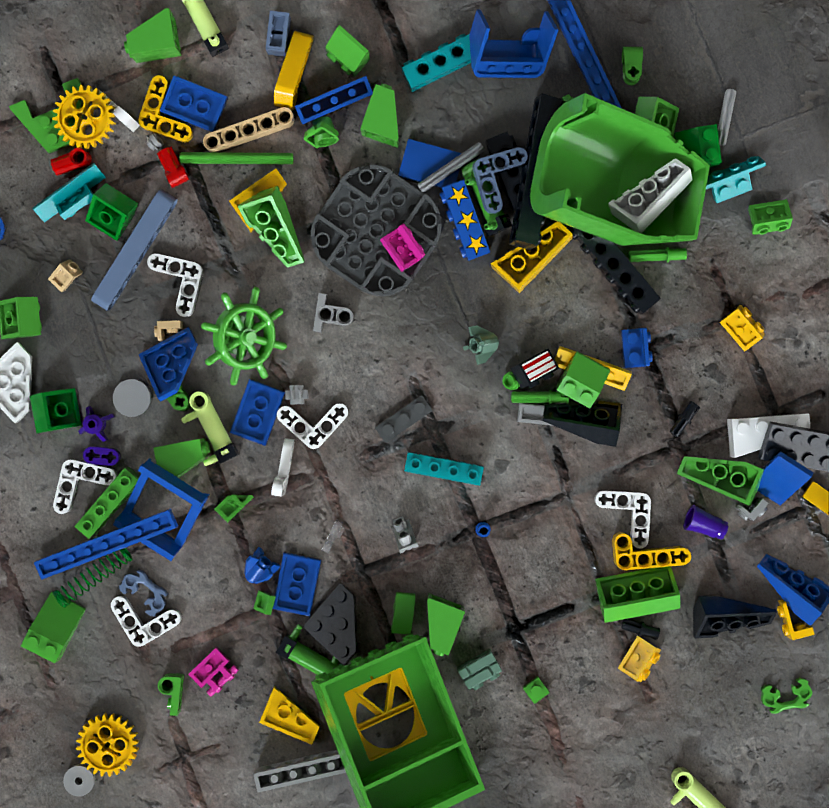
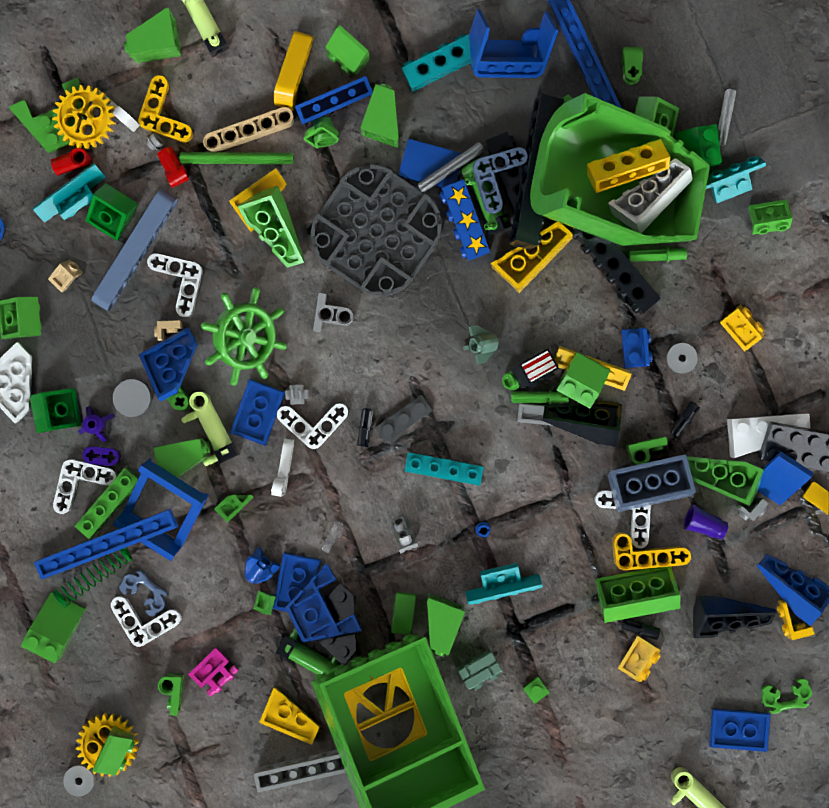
(113, 752): none -> bright green slope
(193, 104): blue plate -> none
(278, 33): sand blue brick -> none
(312, 614): none -> blue wing
(365, 427): none -> black axle
(403, 247): dark pink bracket -> none
(502, 582): none -> teal bracket
(628, 166): none -> yellow brick
(644, 446): none -> bright green plate
(651, 483): none -> sand blue brick
(688, 352): none -> light grey piece
(739, 729): none -> blue tile

